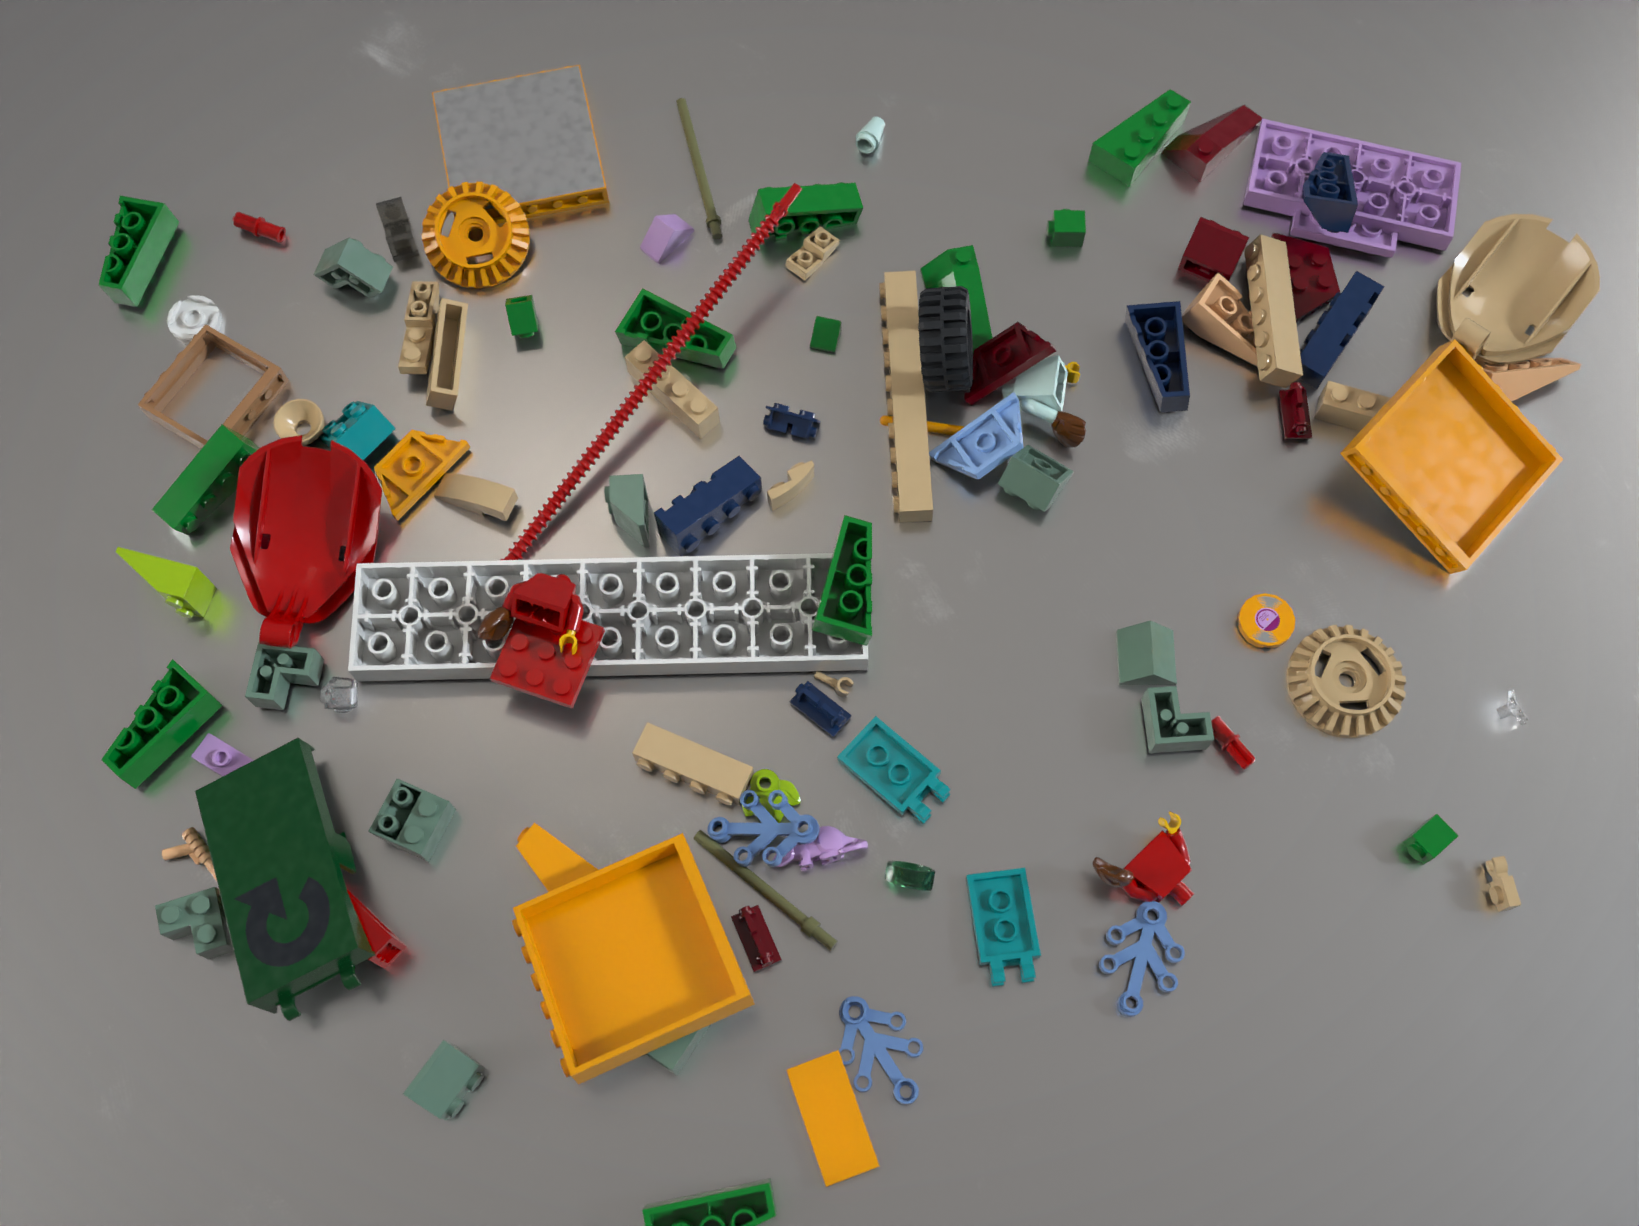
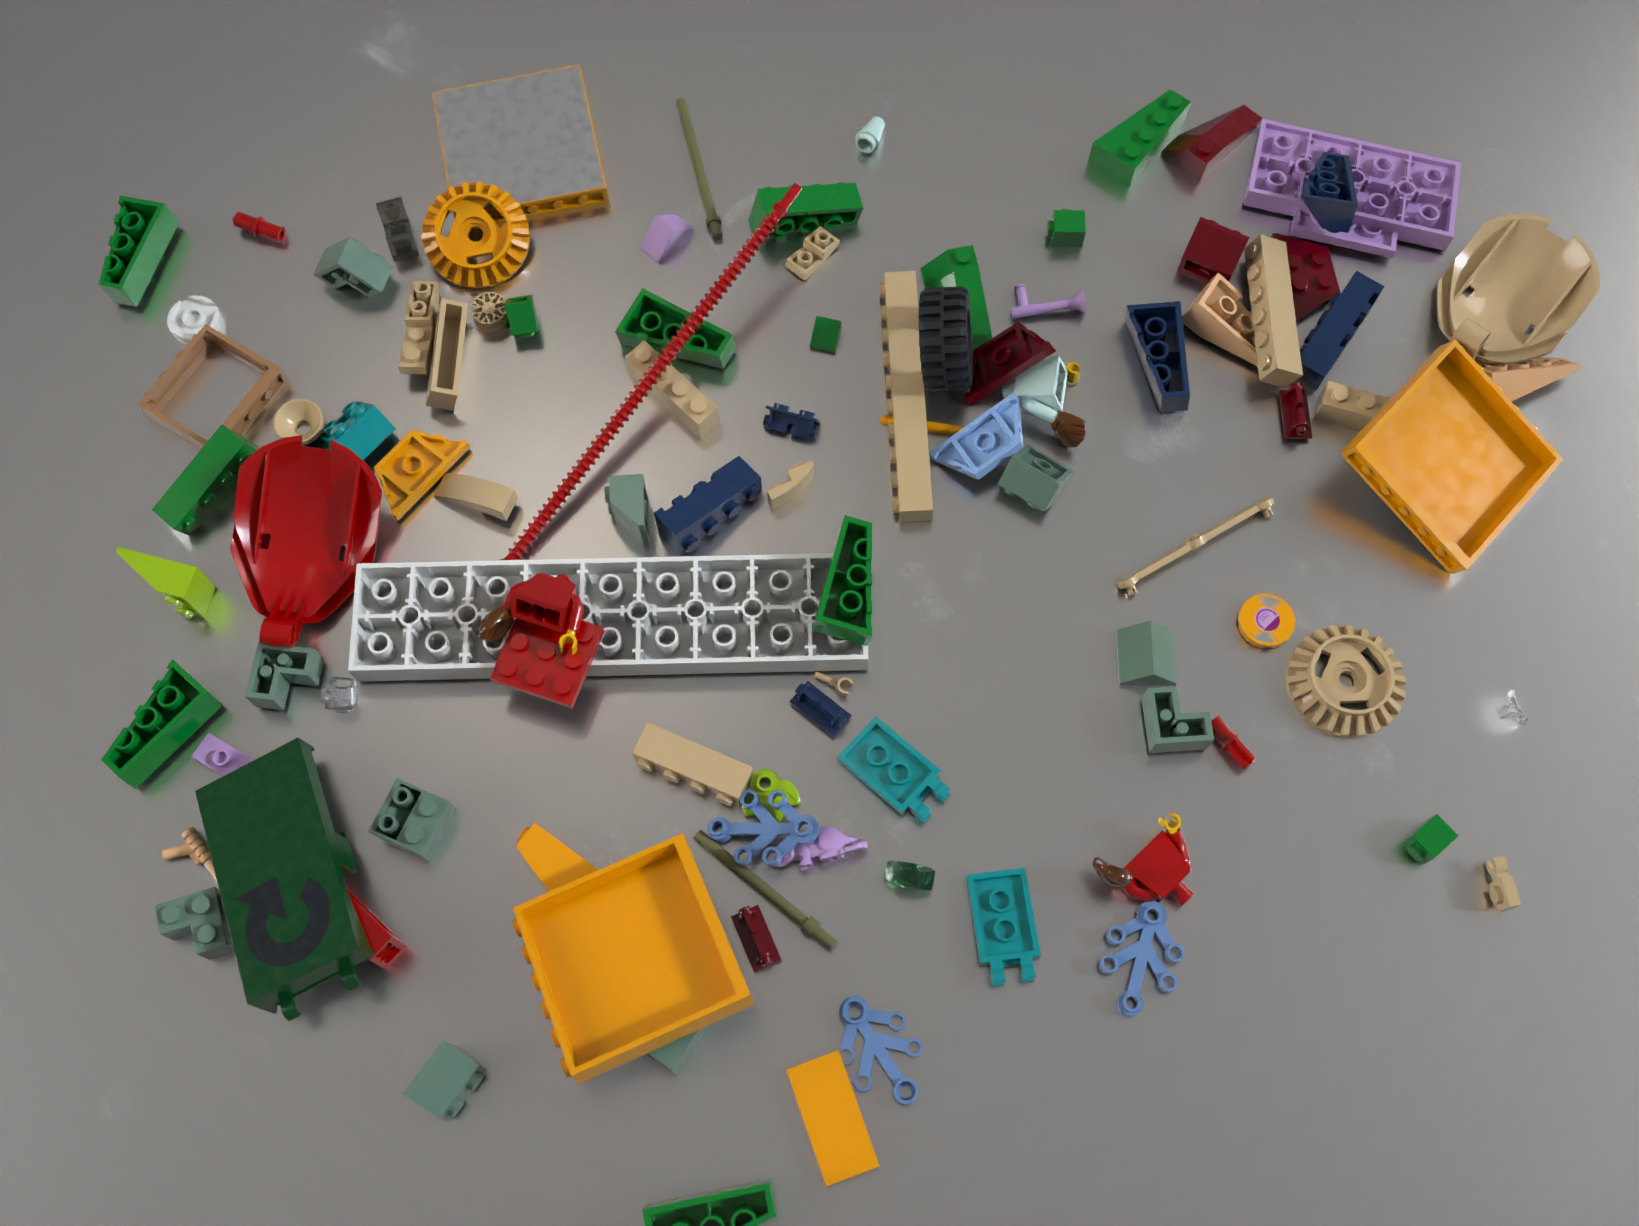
(486, 305): none -> tan wheel
(1026, 310): none -> lavender piece
(1128, 582): none -> tan piece

